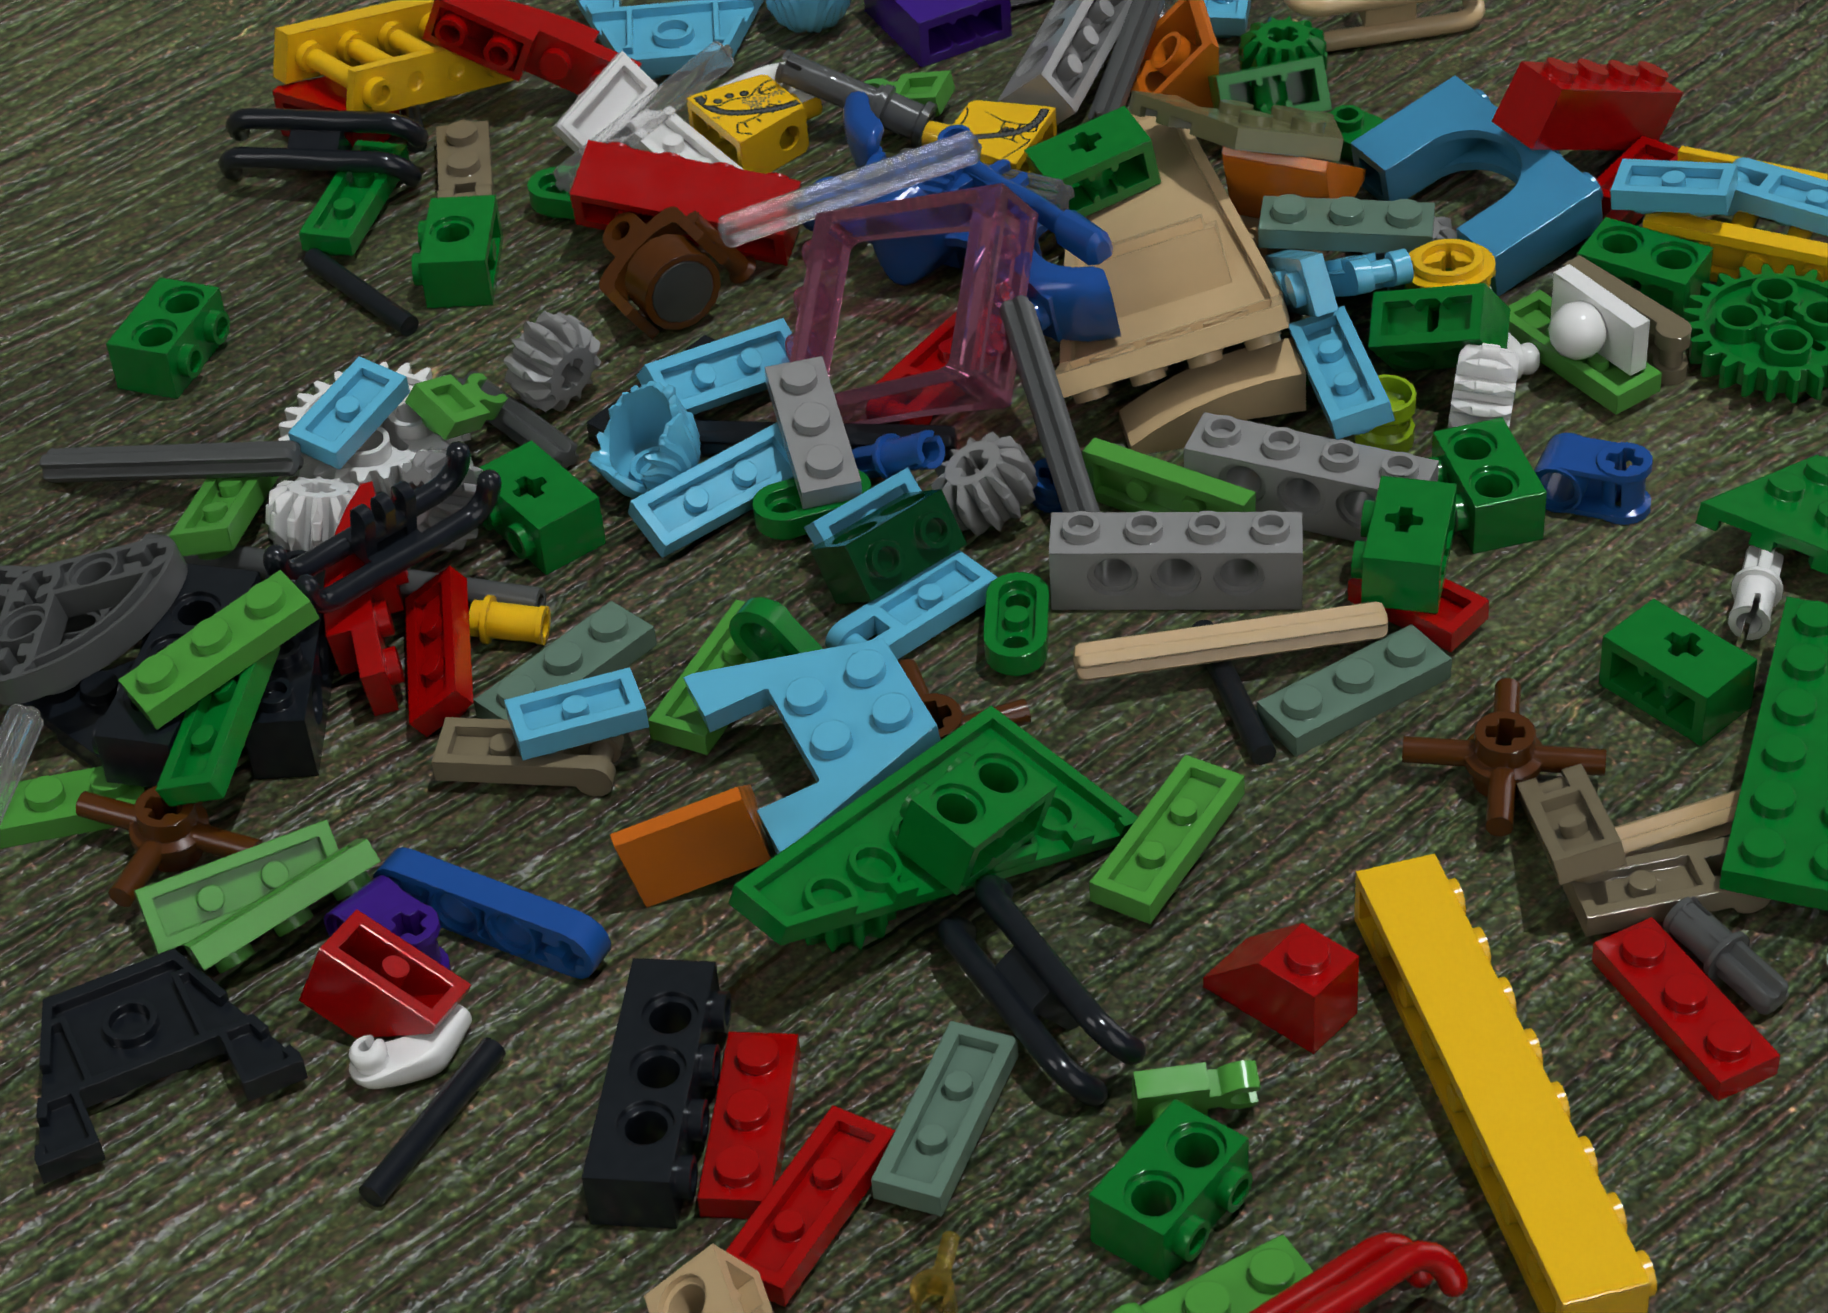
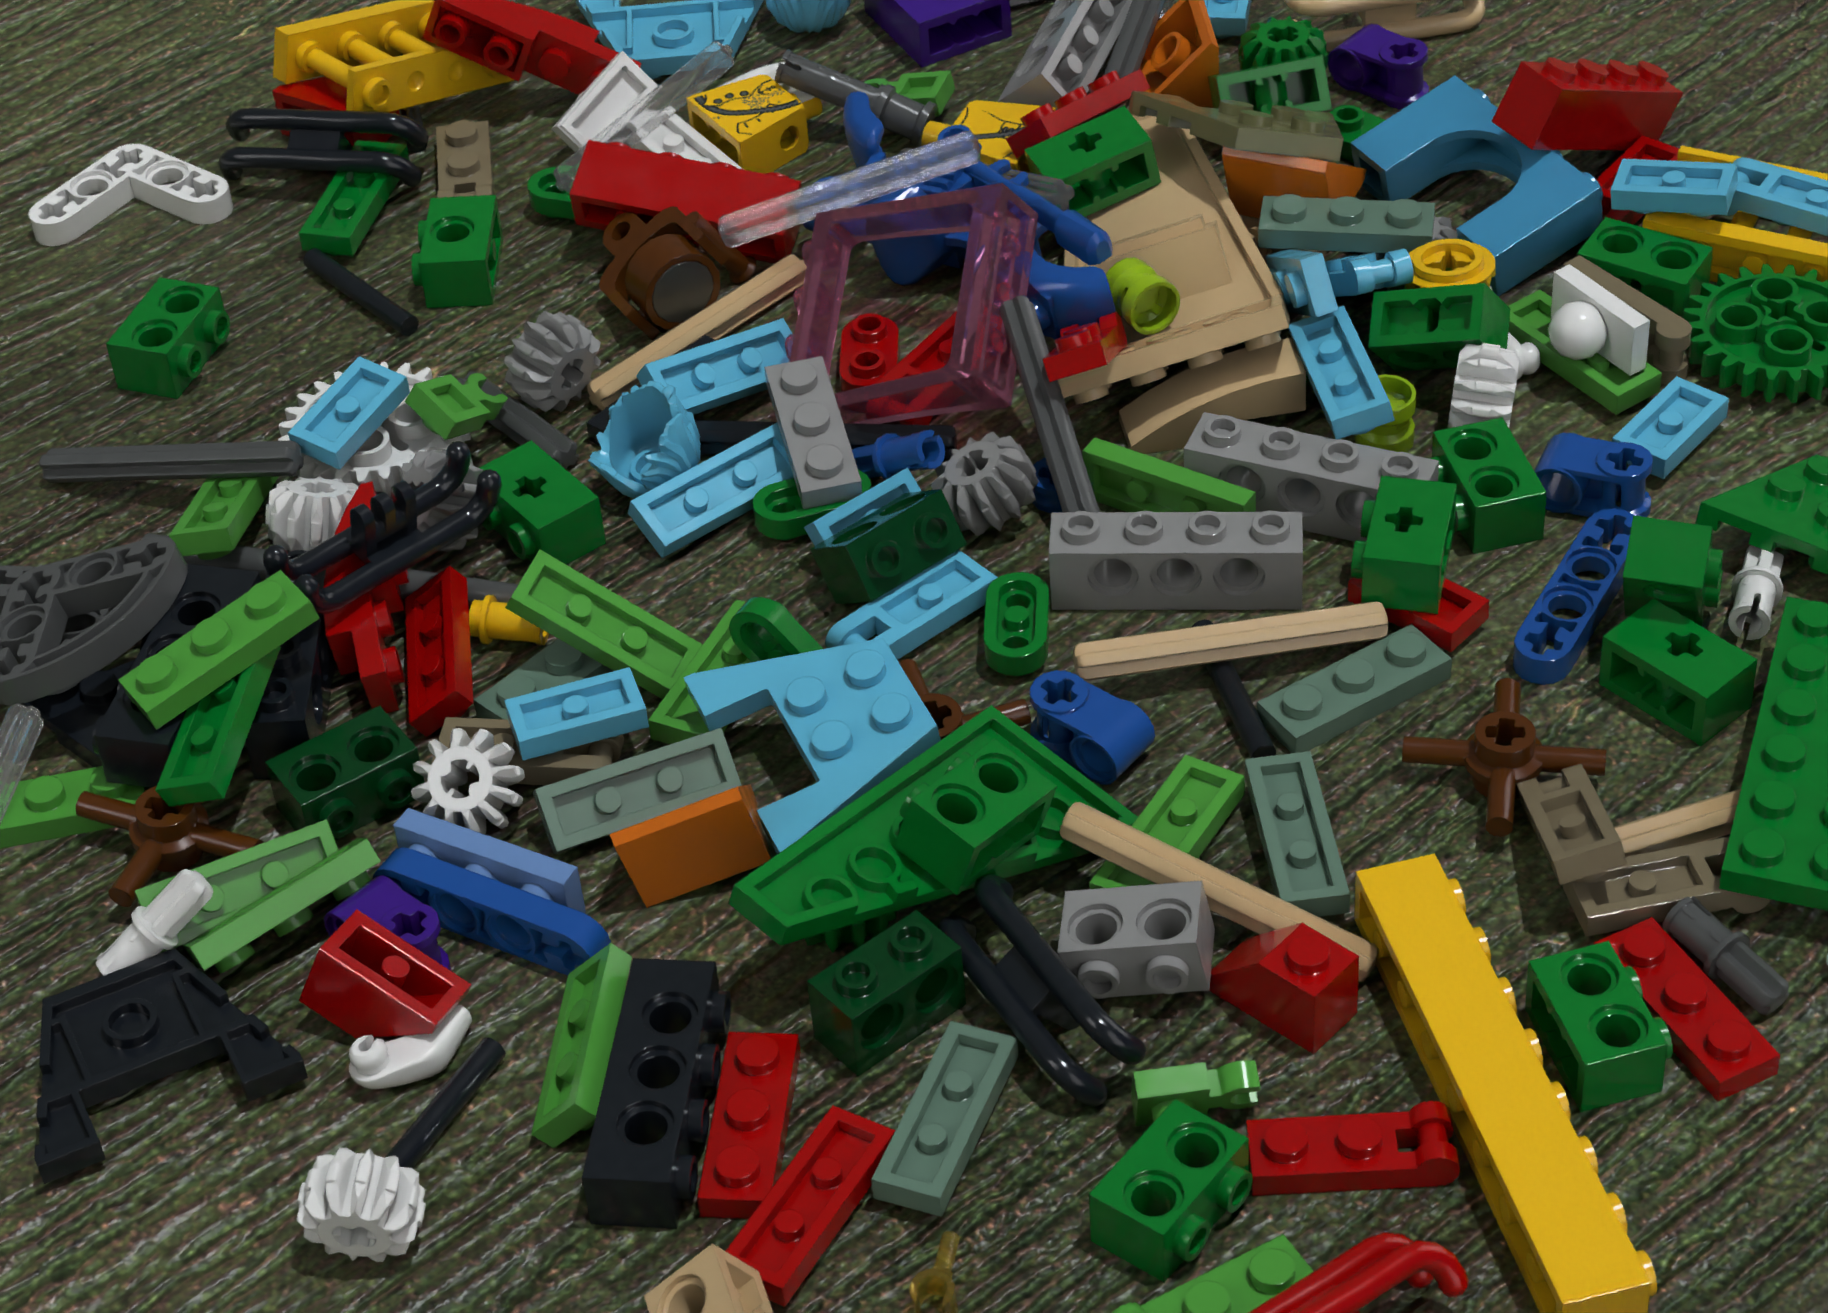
(120, 177): none -> white beam
(158, 923): none -> white axle
(346, 774): none -> dark green brick
(361, 1204): none -> white gear
(451, 770): none -> white gear
(491, 858): none -> medium blue plate
(582, 1046): none -> bright green plate
(602, 624): none -> bright green plate
(635, 790): none -> sand green plate
(714, 321): none -> tan axle
(867, 350): none -> red plate
(887, 992): none -> dark green brick
(1076, 108): none -> red plate
(1086, 347): none -> red plate
(1093, 730): none -> blue piece
(1138, 939): none -> light grey brick
(1142, 296): none -> lime wheel
(1224, 892): none -> tan axle
(1297, 833): none -> sand green plate
(1352, 1151): none -> red plate
(1381, 66): none -> dark purple piece
(1572, 593): none -> blue beam
(1597, 1026): none -> green brick
(1673, 566): none -> green brick
(1675, 423): none -> medium azure plate

